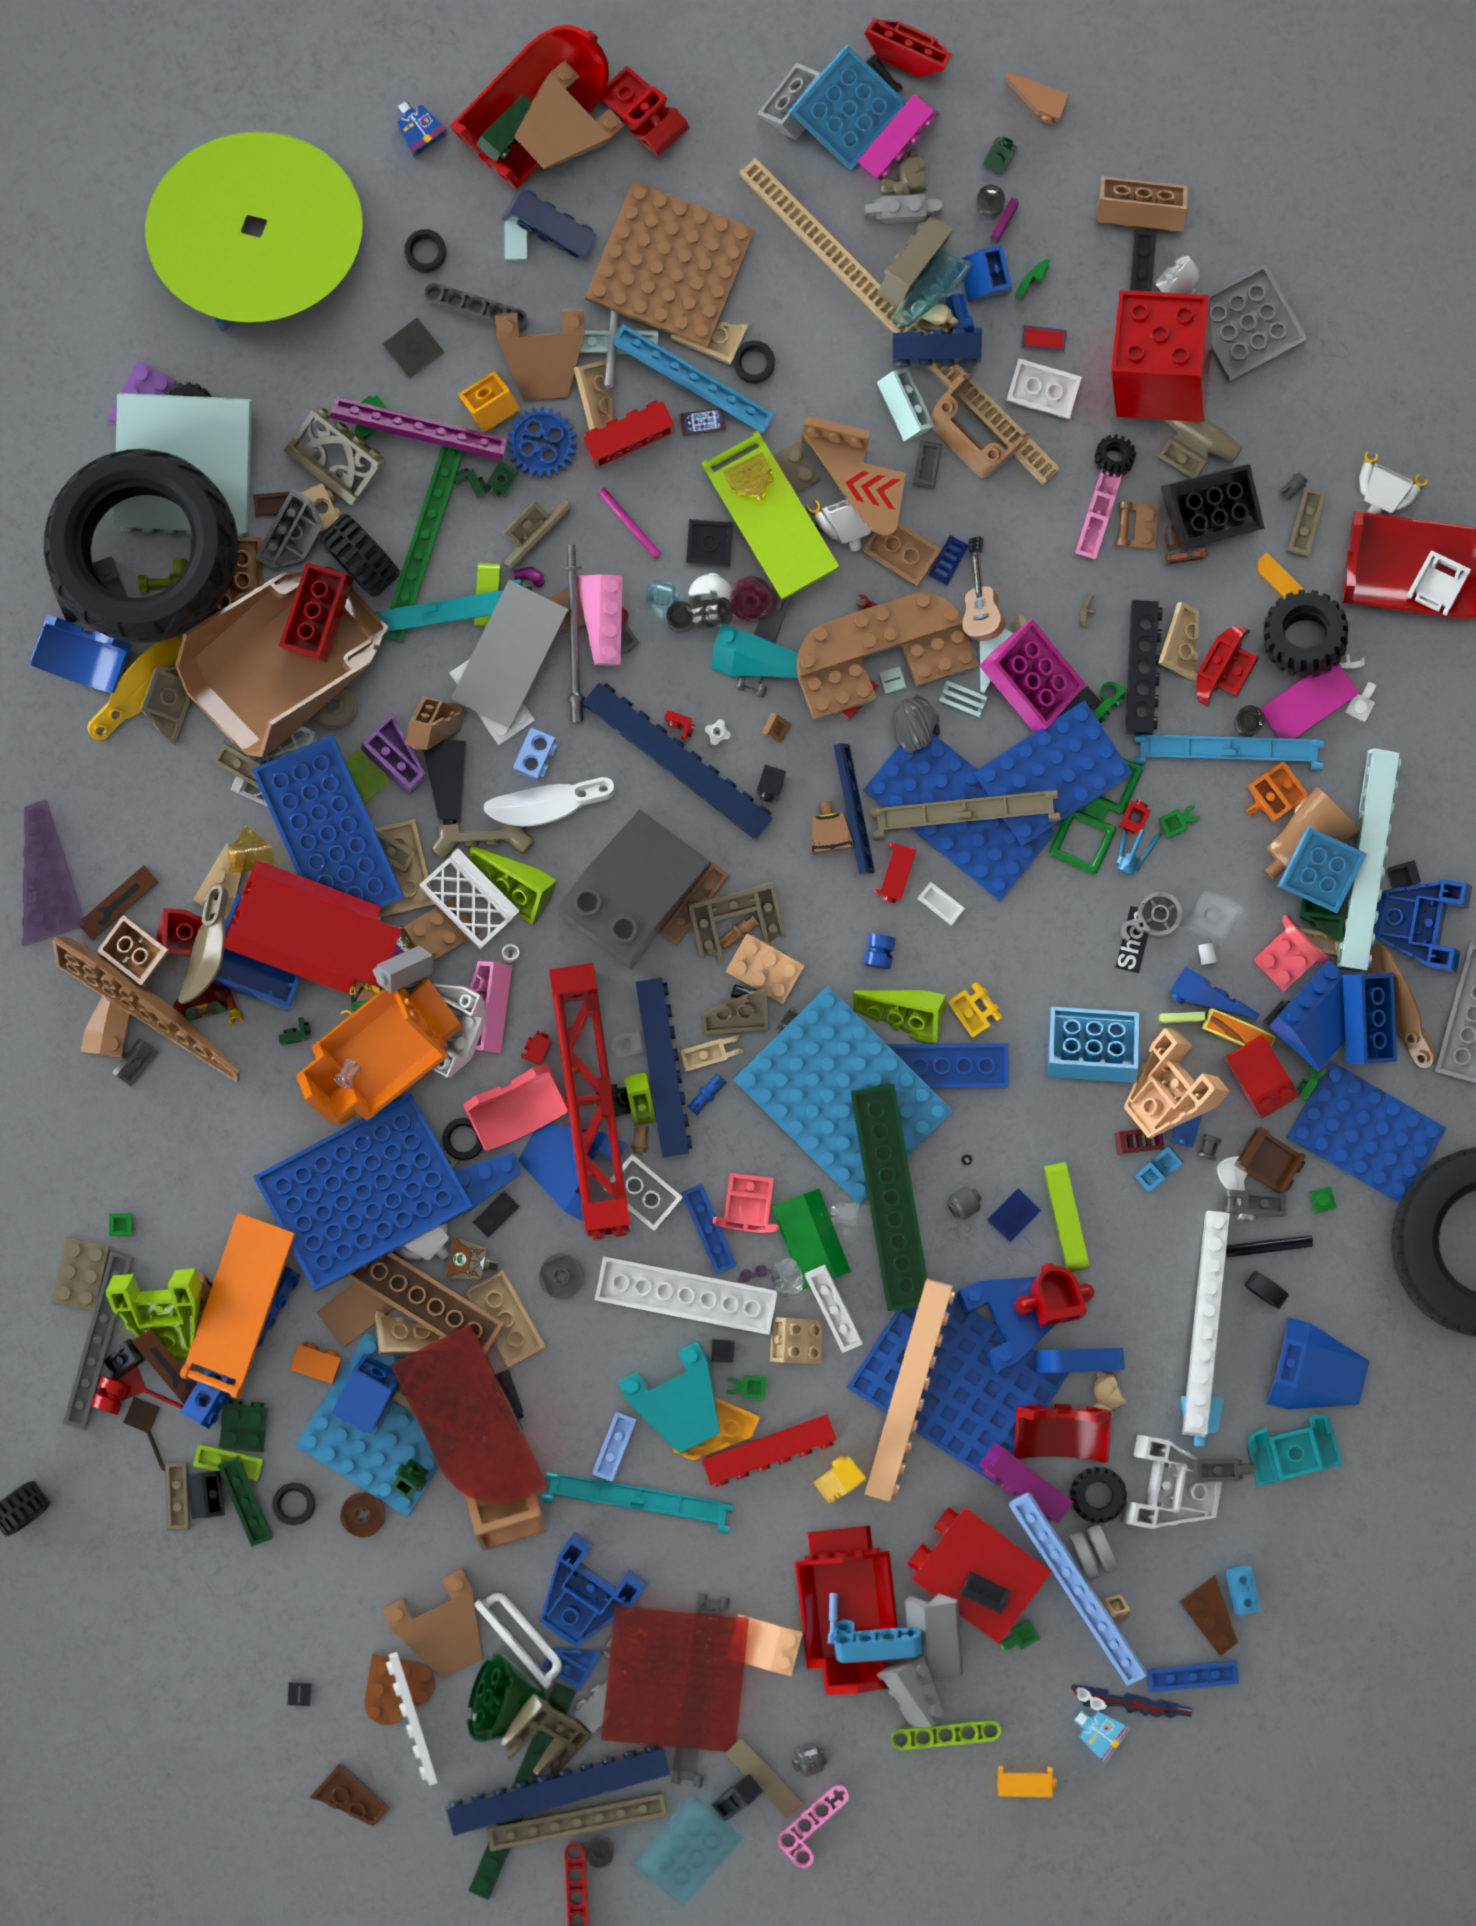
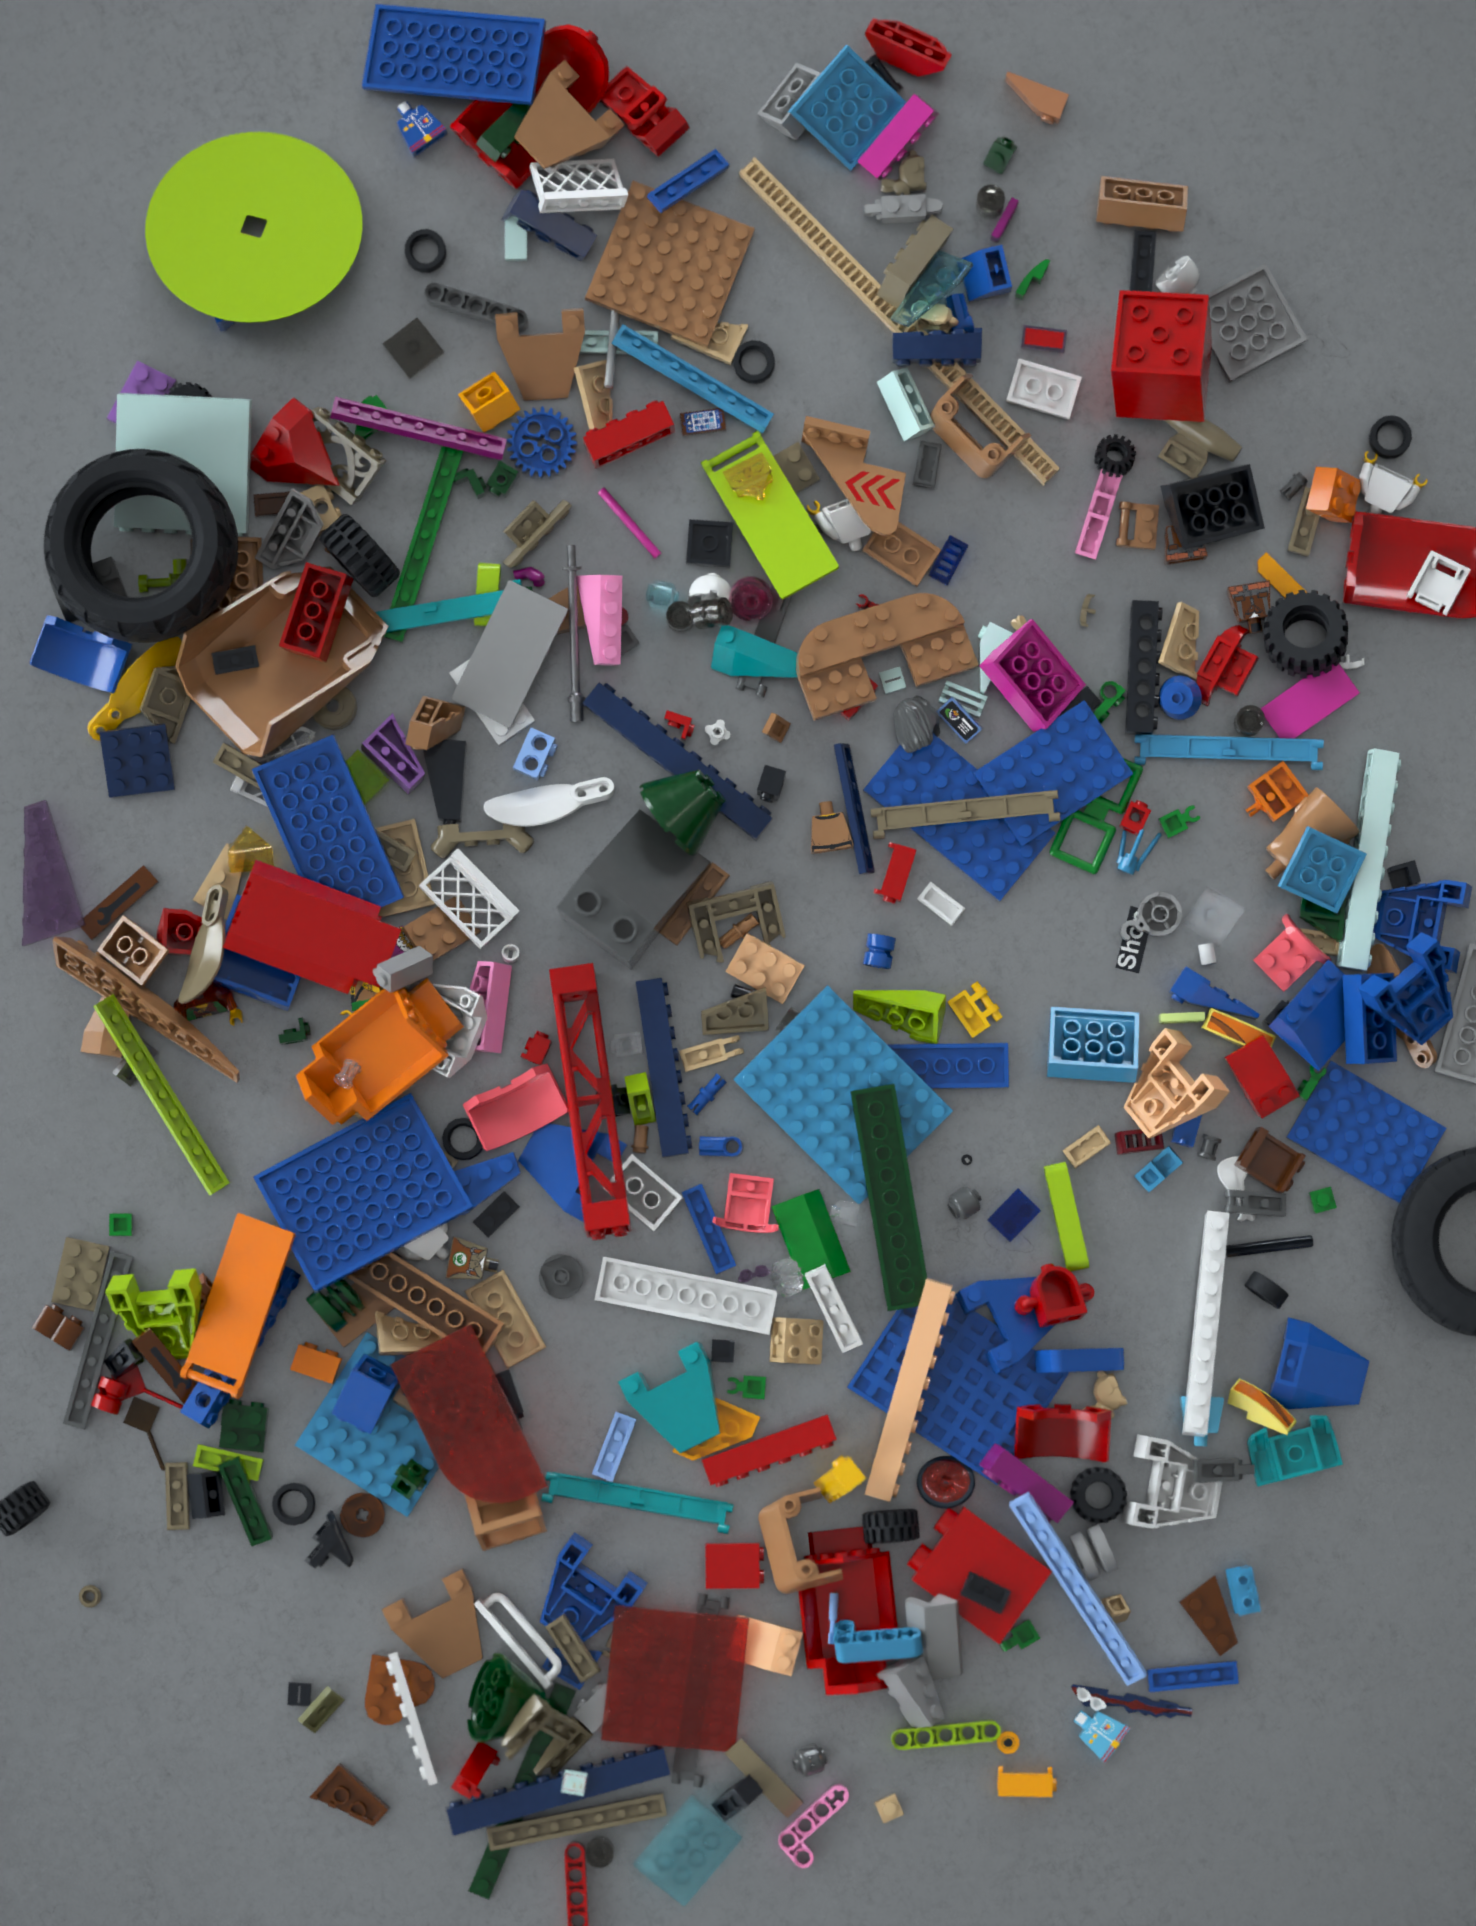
(59, 1327): none -> reddish brown brick
(83, 1596): none -> dark tan plate
(137, 760): none -> dark blue plate
(161, 1094): none -> lime plate
(235, 660): none -> black plate
(292, 449): none -> red wedge
(321, 1709): none -> olive plate
(329, 1540): none -> black piece
(335, 1304): none -> dark green wheel
(454, 54): none -> blue plate
(474, 1770): none -> red brick
(522, 884): lime wedge -> none
(573, 1648): none -> dark tan tile
(574, 1782): none -> light aqua tile
(581, 198): none -> white fence
(684, 806): none -> dark green cone
(688, 181): none -> blue plate
(718, 1146): none -> blue piece
(733, 1565): none -> red brick
(787, 1571): none -> medium nougat windscreen
(889, 1808): none -> tan plate
(890, 1526): none -> black tyre
(944, 1495): none -> clear red wheel
(959, 720): none -> tile
(982, 616): piece -> none
(1008, 1742): none -> light orange tile
(1086, 1146): none -> tan plate
(1180, 697): none -> blue cone
(1250, 603): none -> torso
(1261, 1407): none -> slope
(1333, 494): none -> orange piece
(1360, 705): white plate -> none
(1388, 420): none -> black tyre
(1418, 996): none -> blue wedge

